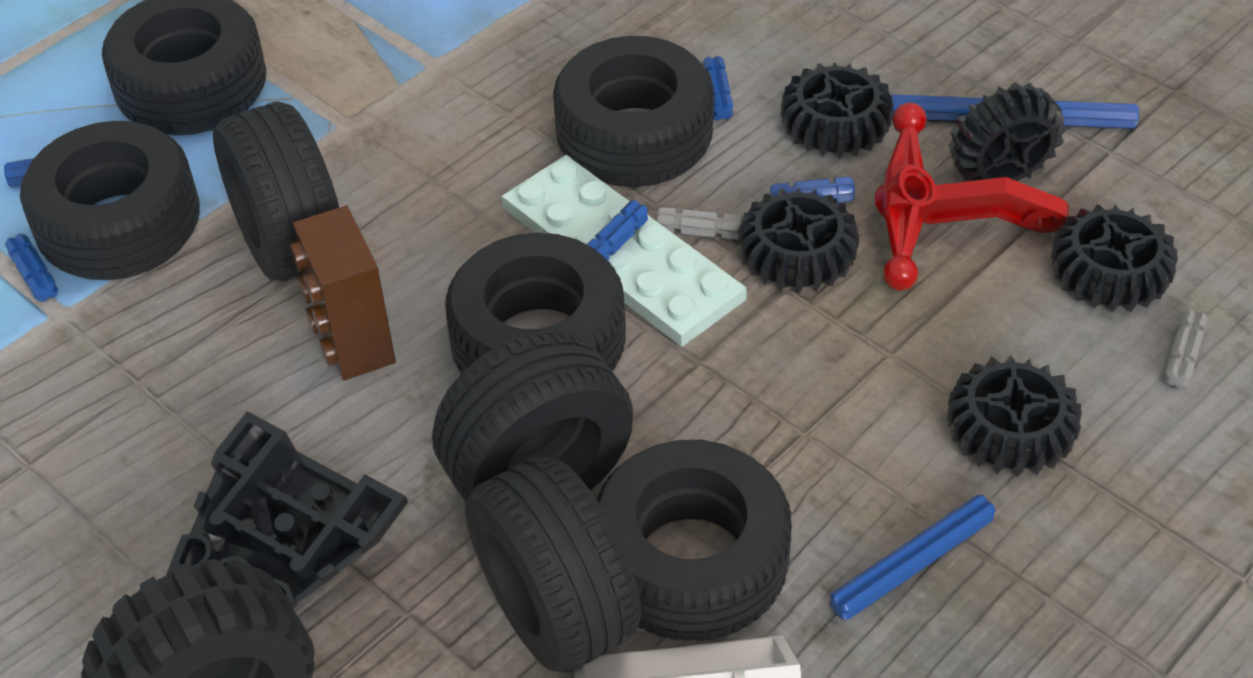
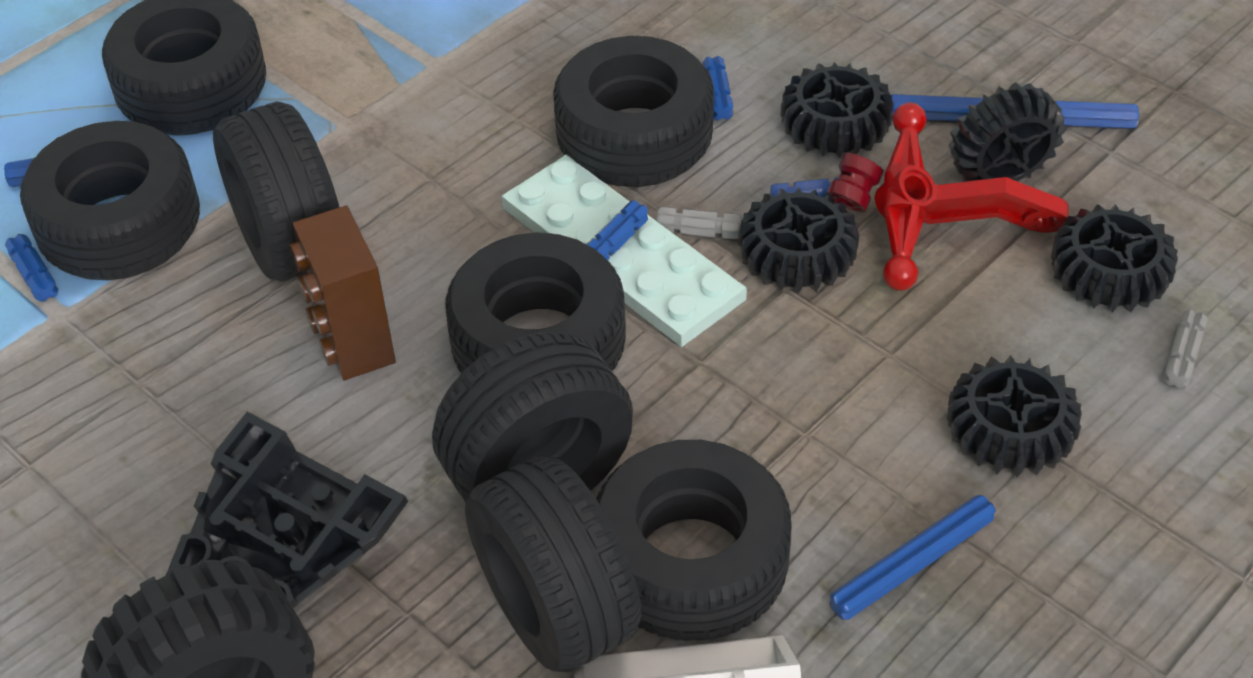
(855, 182): none -> dark red wheel

